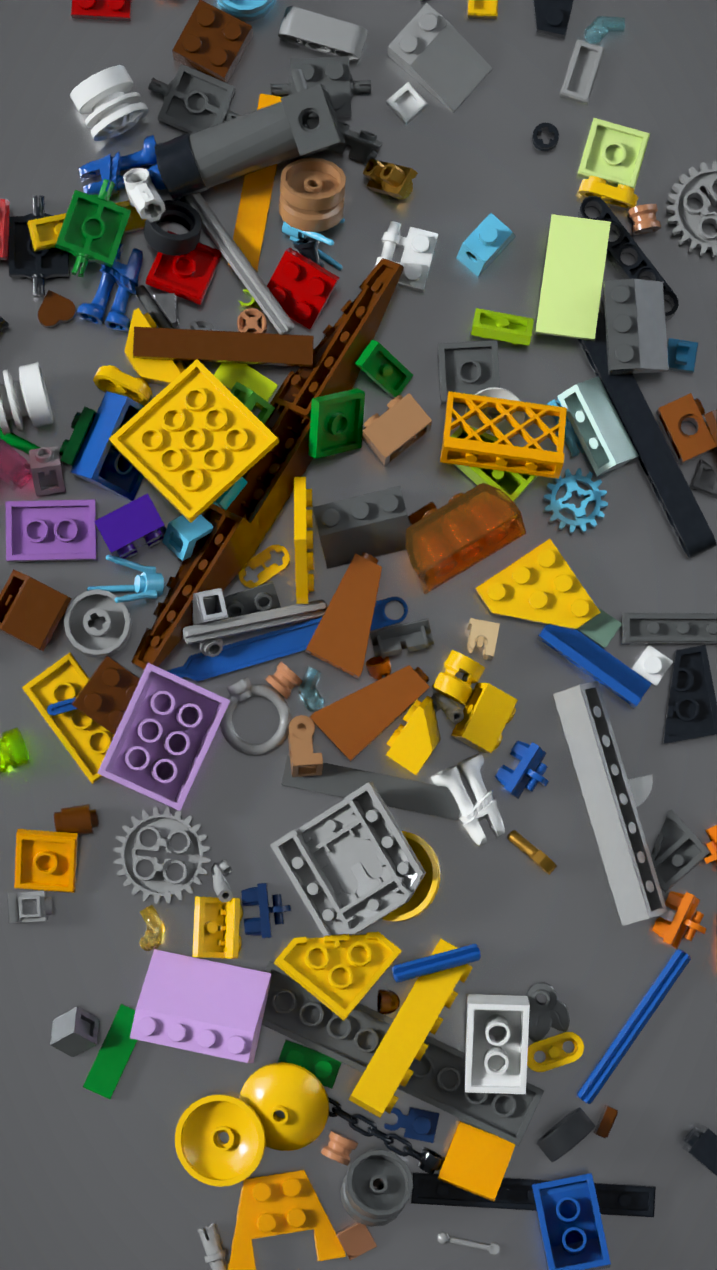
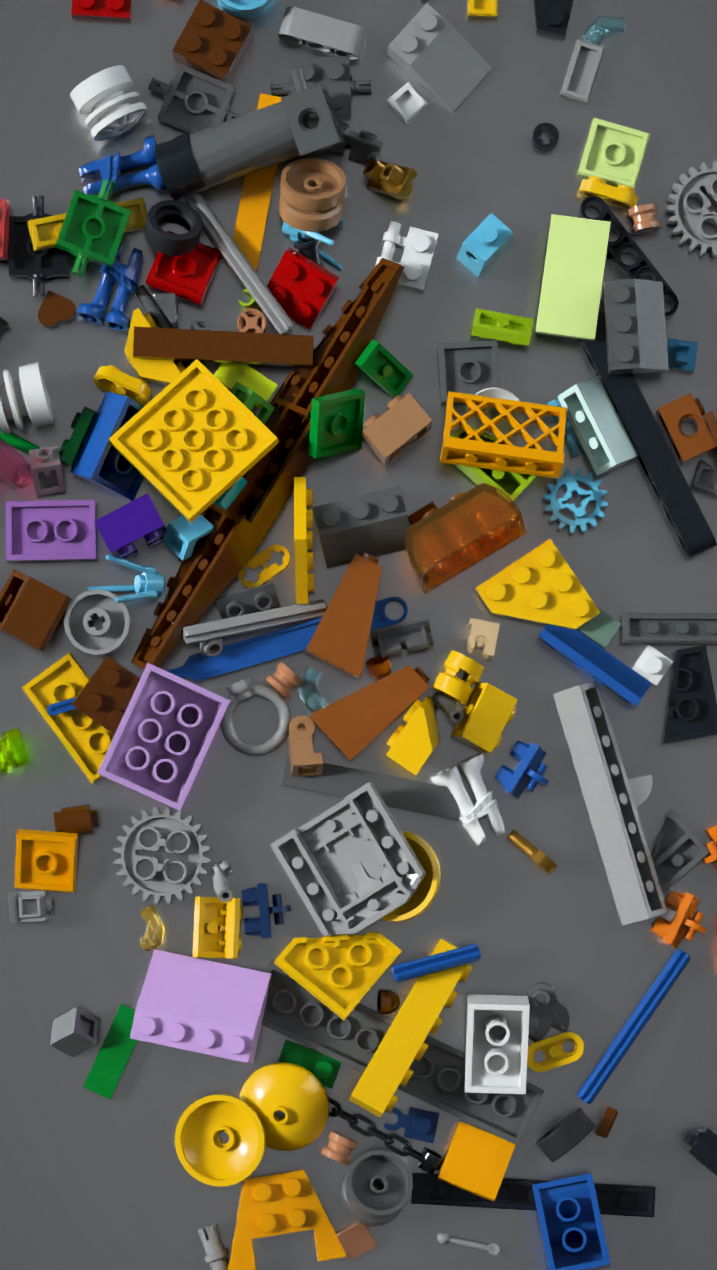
(143, 194): white piece -> none
(208, 606): flat silver slope -> none

